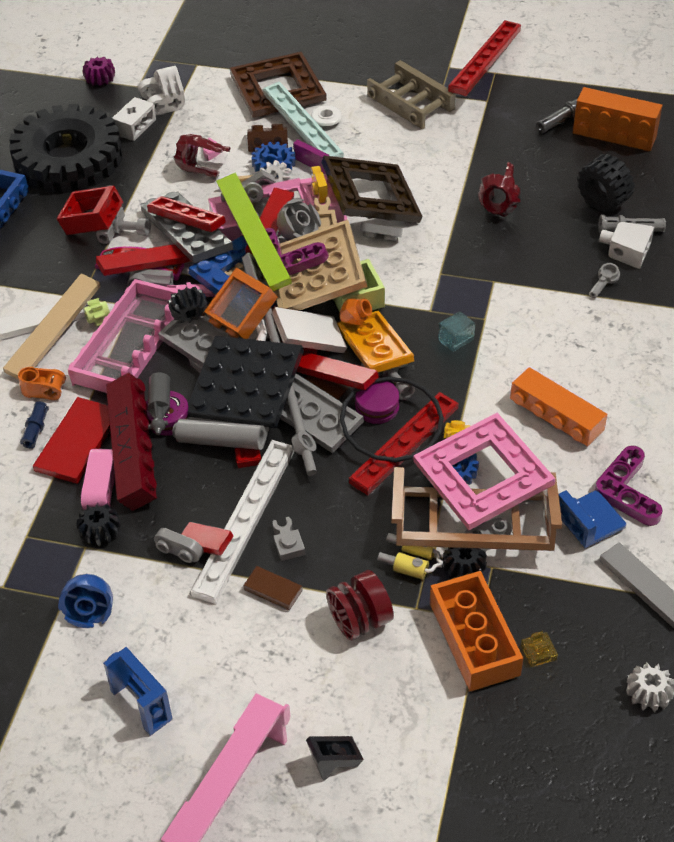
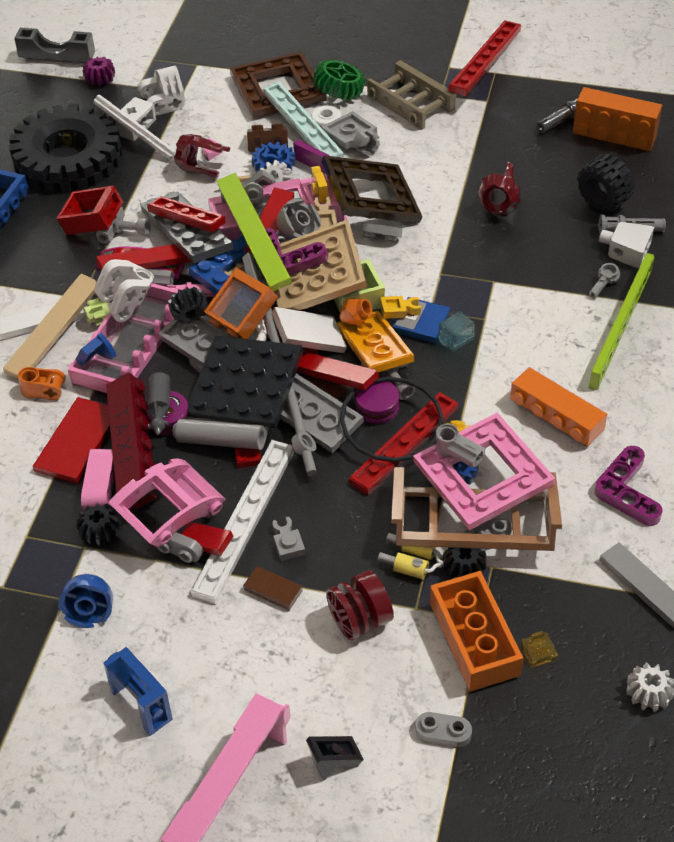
(33, 44): none -> dark grey arch
(34, 425): dark blue pin -> none
(98, 345): none -> blue tile
(125, 285): none -> white piece
(134, 127): none -> white axle
(181, 486): none -> bright pink window
(339, 79): none -> green gear
(353, 132): none -> light grey plate
(397, 307): none -> yellow plate
(425, 325): none -> blue tile
(442, 731): none -> light grey plate
(453, 444): none -> light grey piece
(589, 517): blue bracket -> none
(621, 322): none -> lime tile

